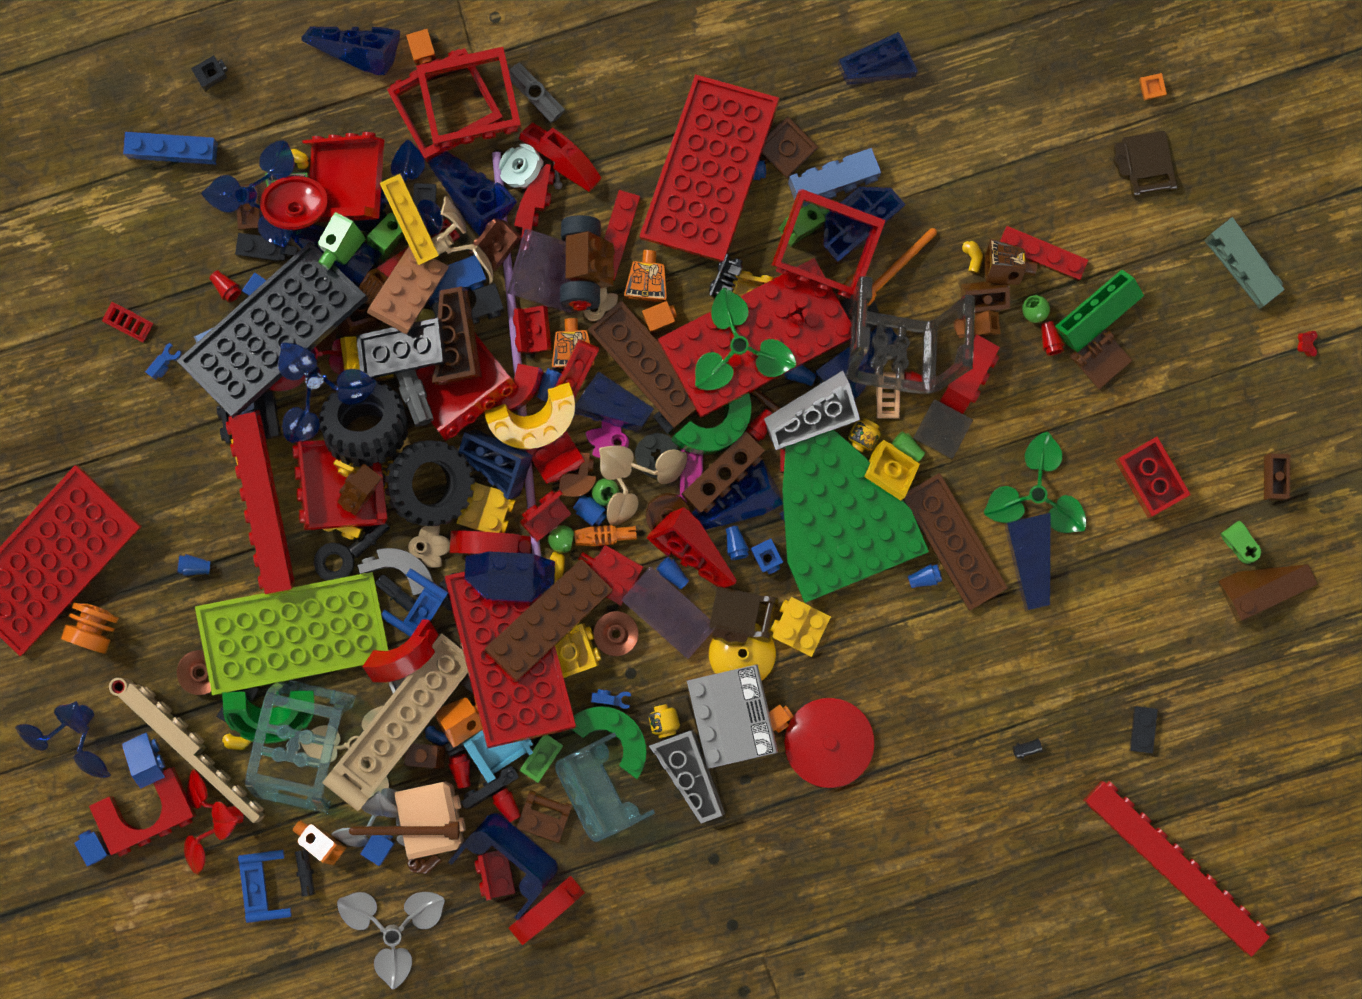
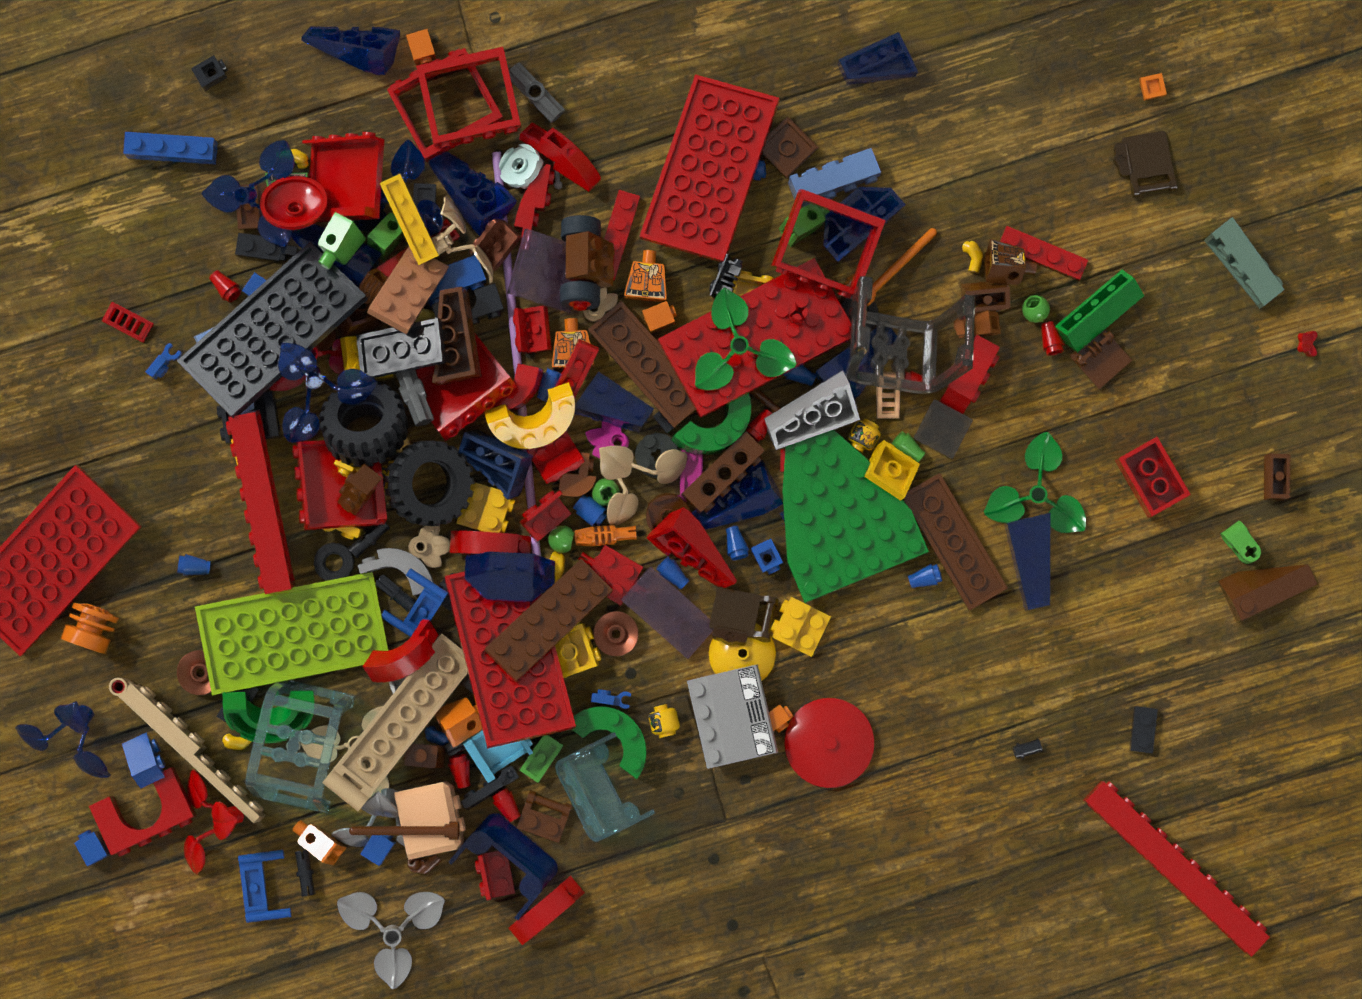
(687, 768): light grey wedge -> none

